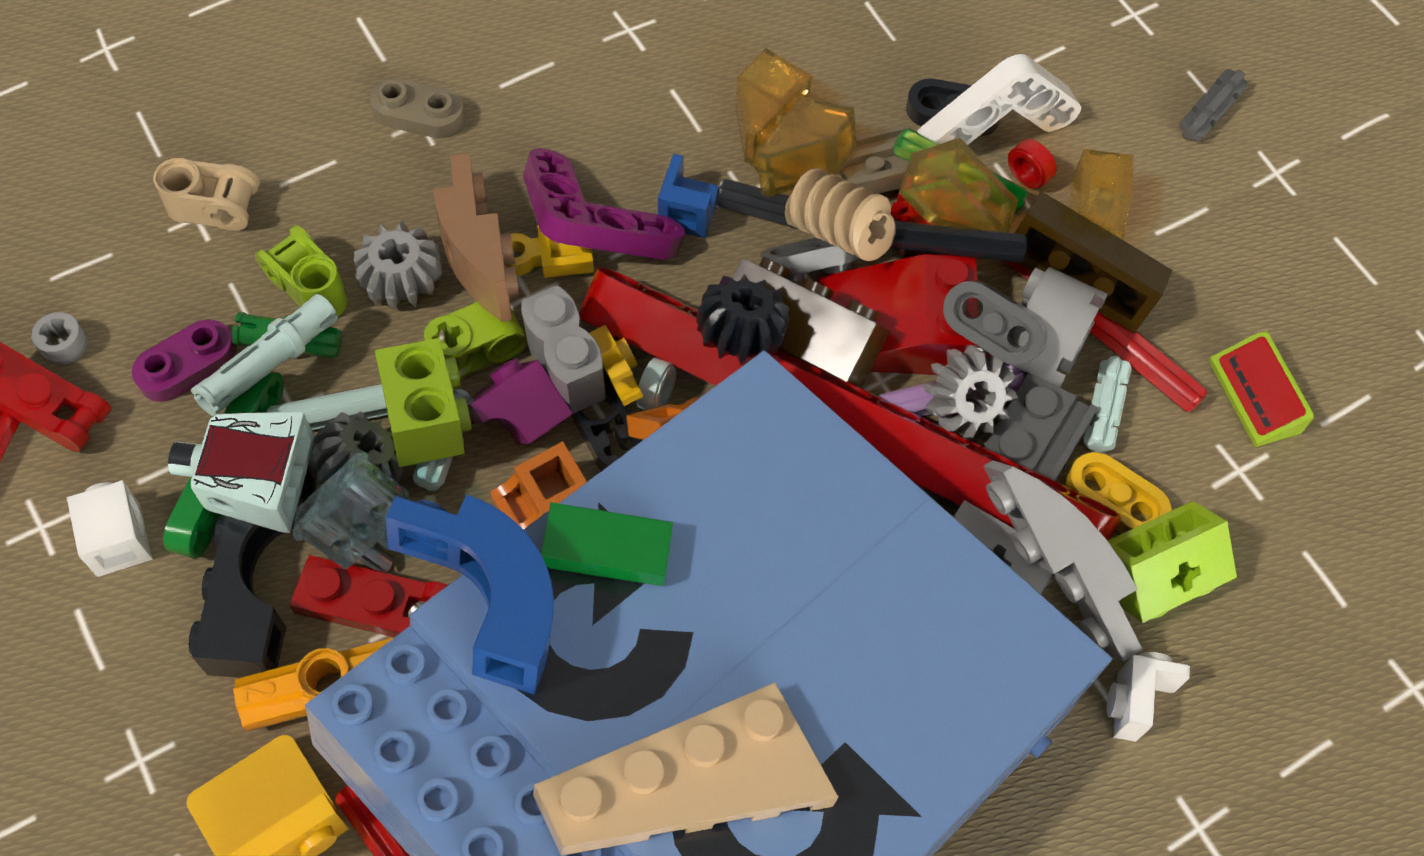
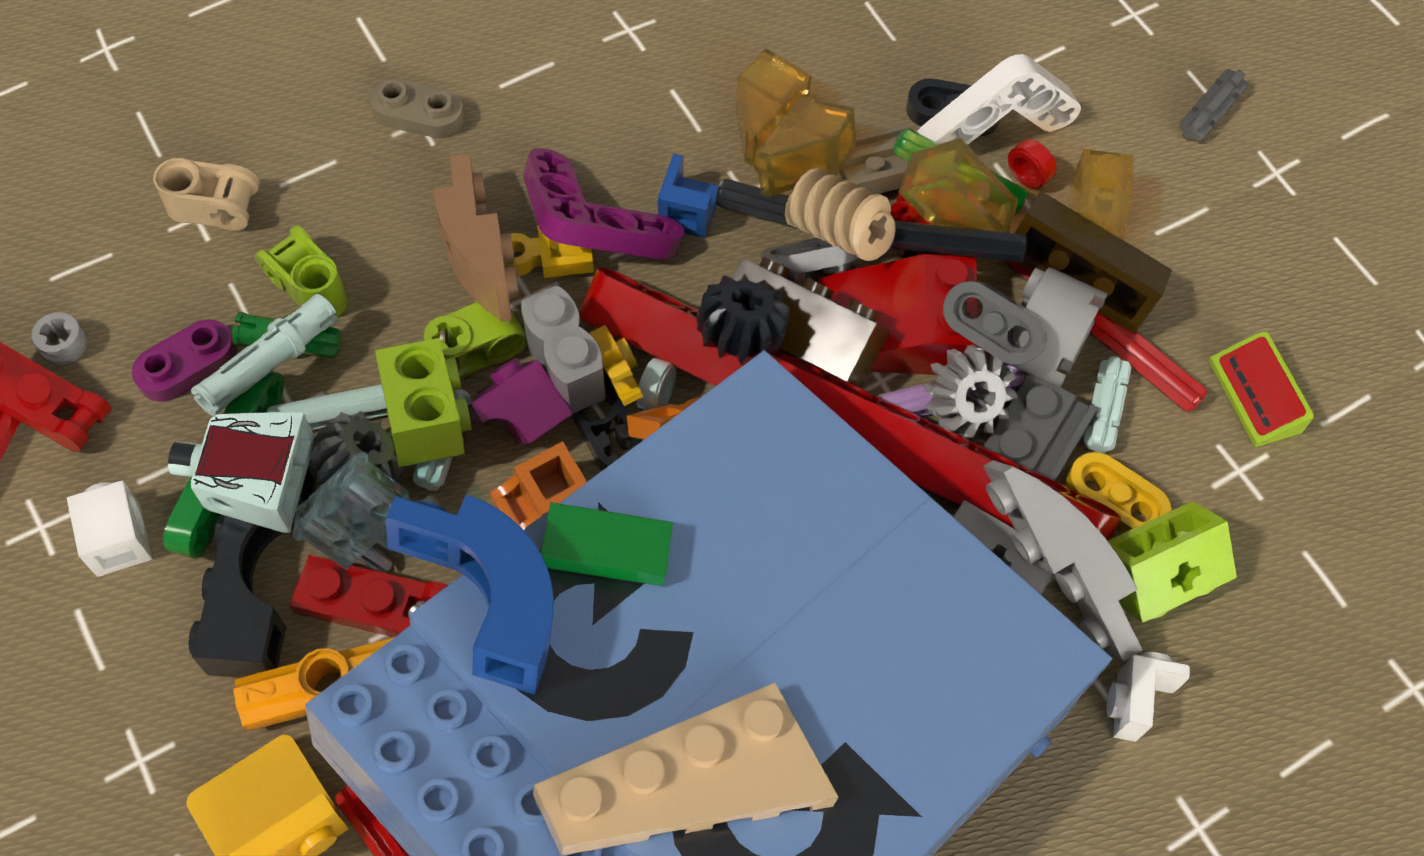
(397, 265): light grey gear -> none

